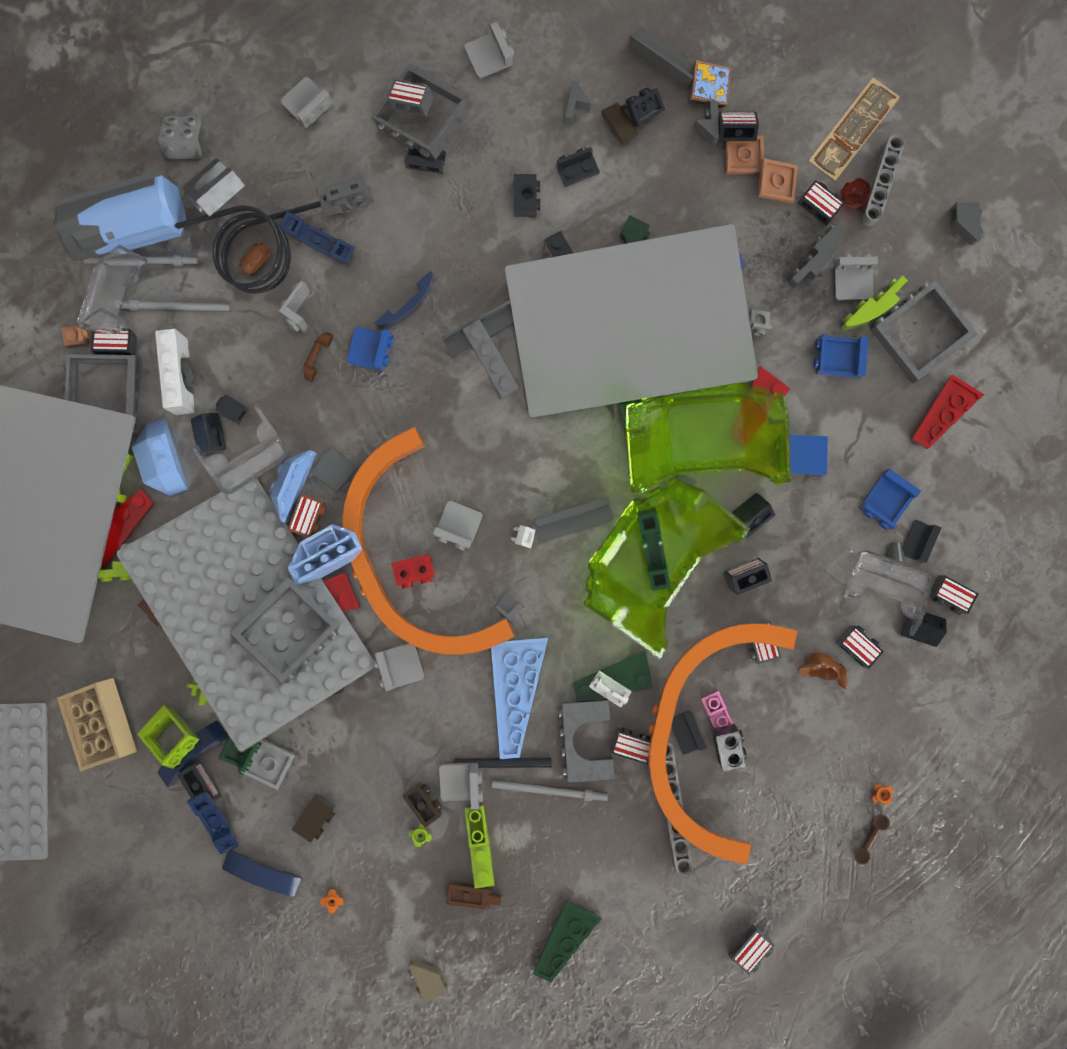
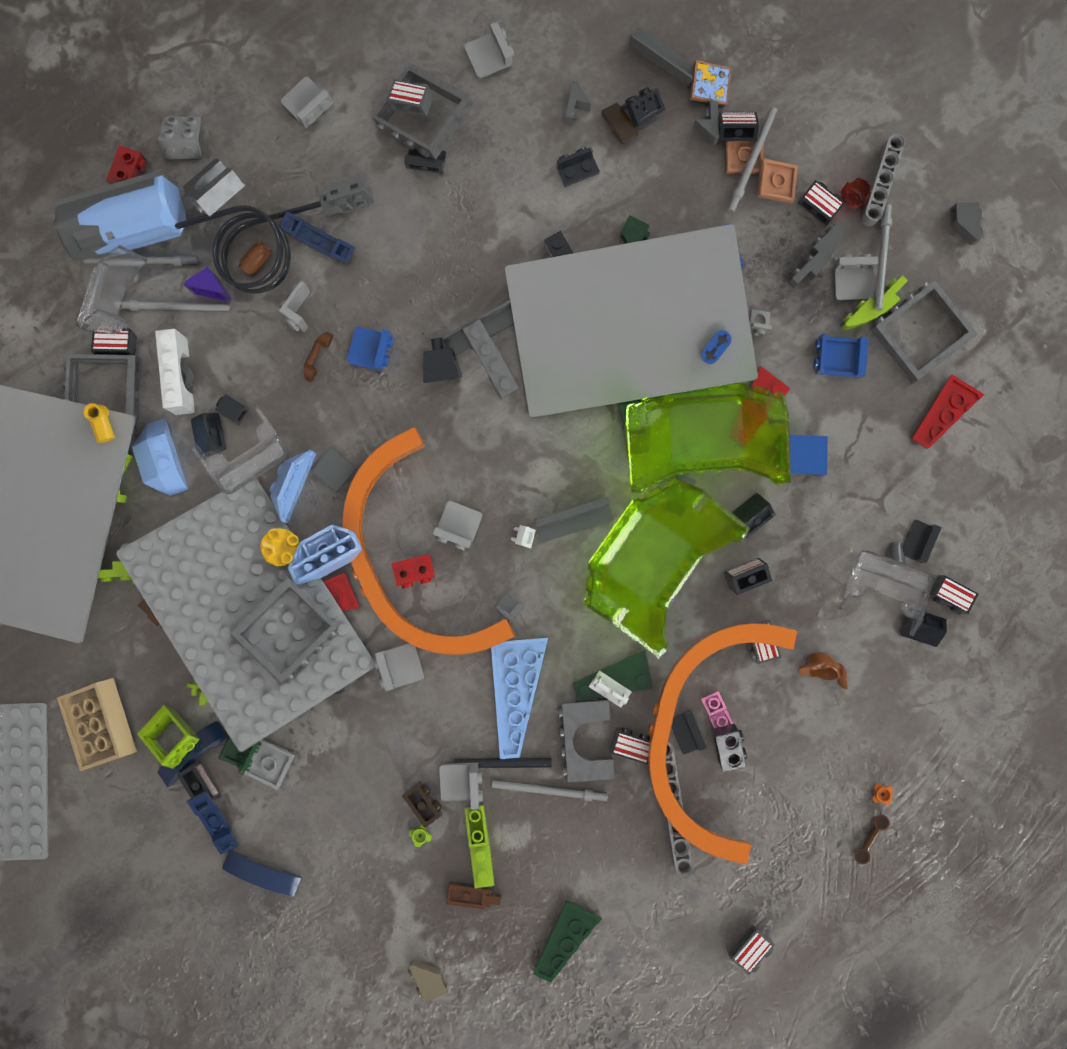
(75, 336): nougat bracket -> none
(100, 424): none -> yellow piece
(124, 521): red wing -> none
(126, 165): none -> red brick
(207, 285): none -> dark purple slope
(279, 546): none -> yellow dish
(307, 516): brick -> none
(313, 818): dark brown brick -> none
(332, 895): orange plate -> none
(388, 319): dark blue slope -> none
(440, 363): none -> black torso
(526, 184): black brick -> none
(653, 549): dark green arch -> none
(712, 344): none -> blue beam
(738, 191): none -> light grey bar
(854, 128): sticker -> none
(859, 646): brick -> none
(886, 224): none -> light grey bar
(888, 499): blue panel -> none

